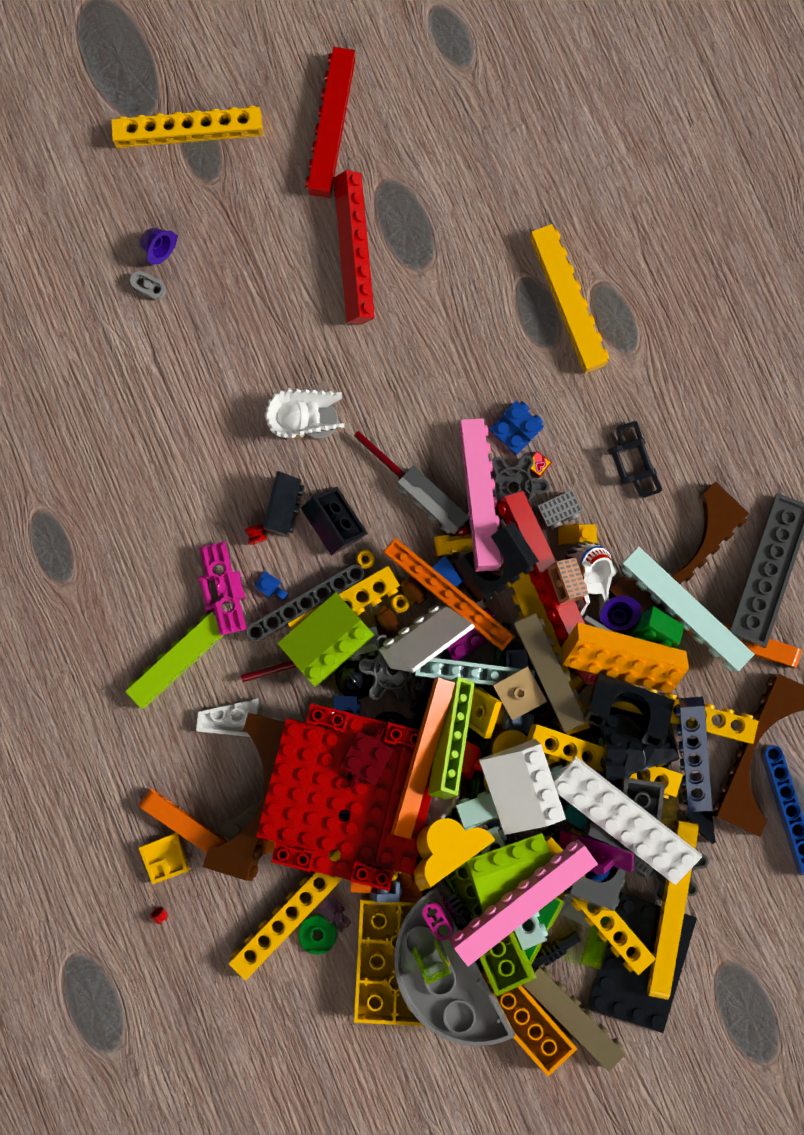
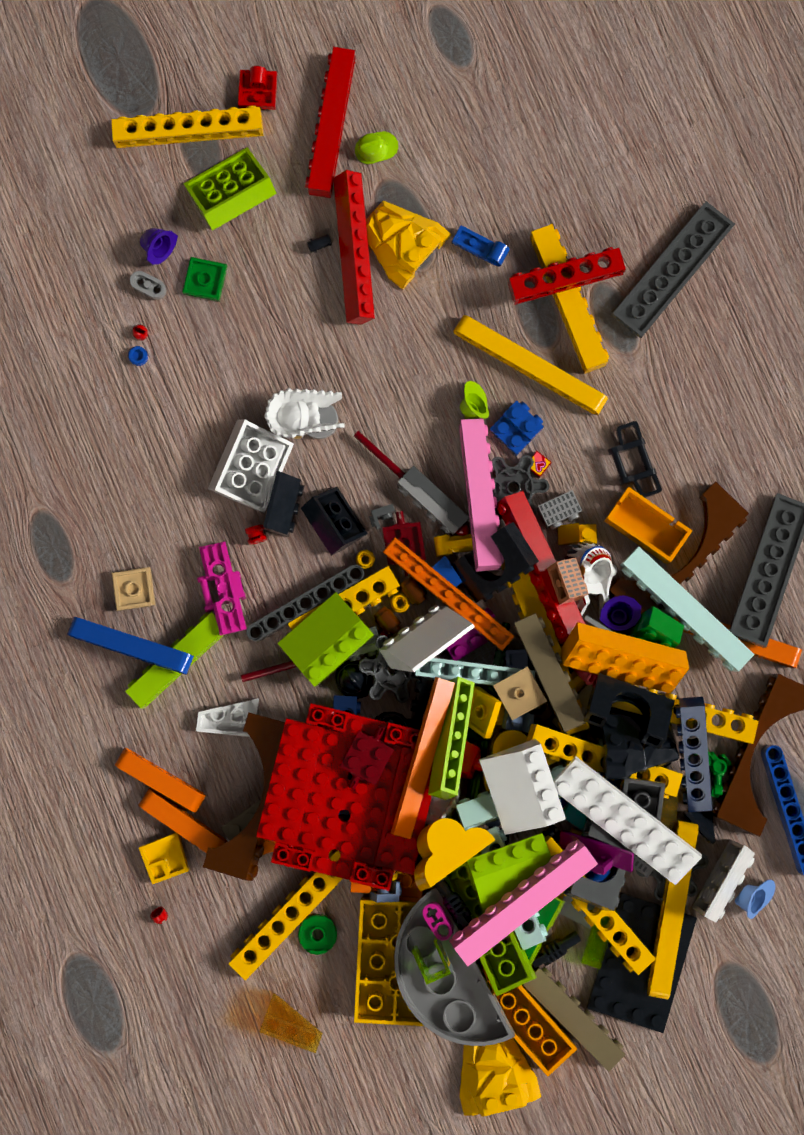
(130, 645): none -> blue beam
(133, 589): none -> tan plate
(138, 356): none -> blue tile
(139, 336): none -> red hinge
(160, 780): none -> orange beam
(205, 279): none -> green tile
(230, 188): none -> lime slope
(250, 465): none -> white slope
(257, 88): none -> red plate
(269, 585): blue plate -> none
(289, 1025): none -> clear yellow wedge
(319, 243): none -> black pin
(332, 911): plate -> none
(376, 147): none -> lime piece
(383, 513): none -> dark grey bracket
(402, 240): none -> yellow wedge
(407, 533): none -> dark red plate
(474, 402): none -> lime piece
(481, 246): none -> blue plate
(496, 1079): none -> yellow wedge
(530, 365): none -> yellow beam
(610, 256): none -> red brick
(648, 526): none -> light orange piece
(673, 269): none -> dark grey plate
(718, 768): none -> green piece
(723, 881): none -> white slope
(755, 898): none -> medium blue piece

